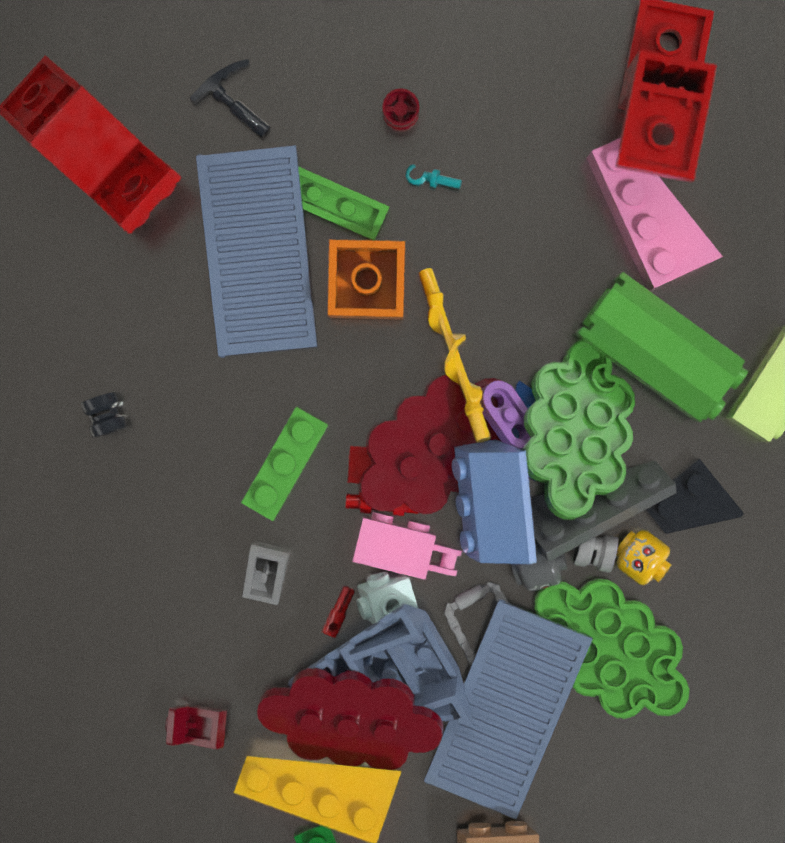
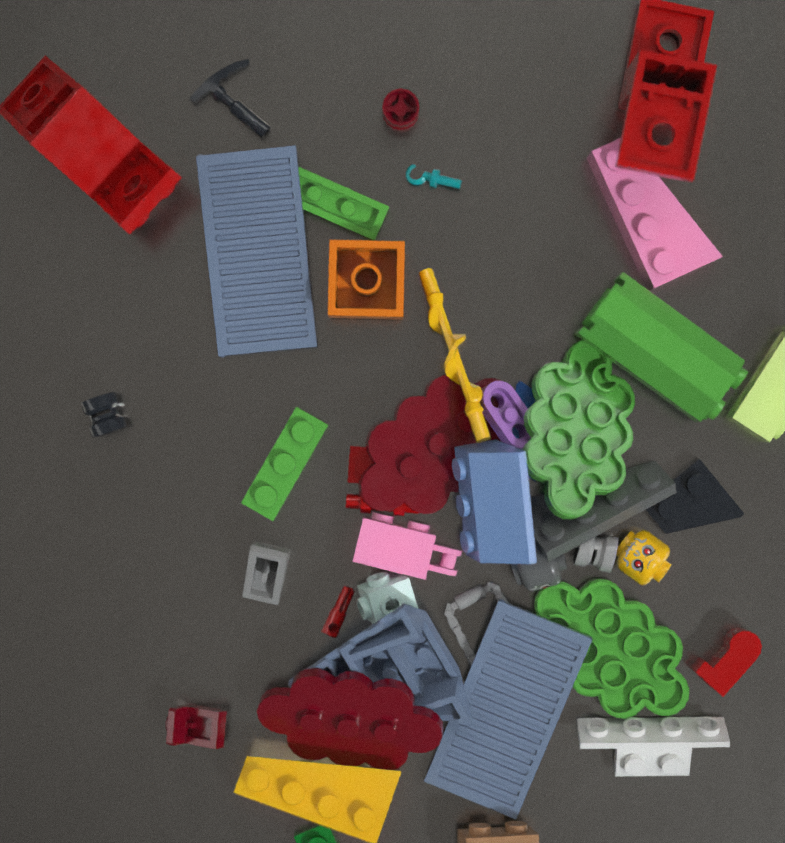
(654, 743): none -> white bracket
(730, 662): none -> red leg

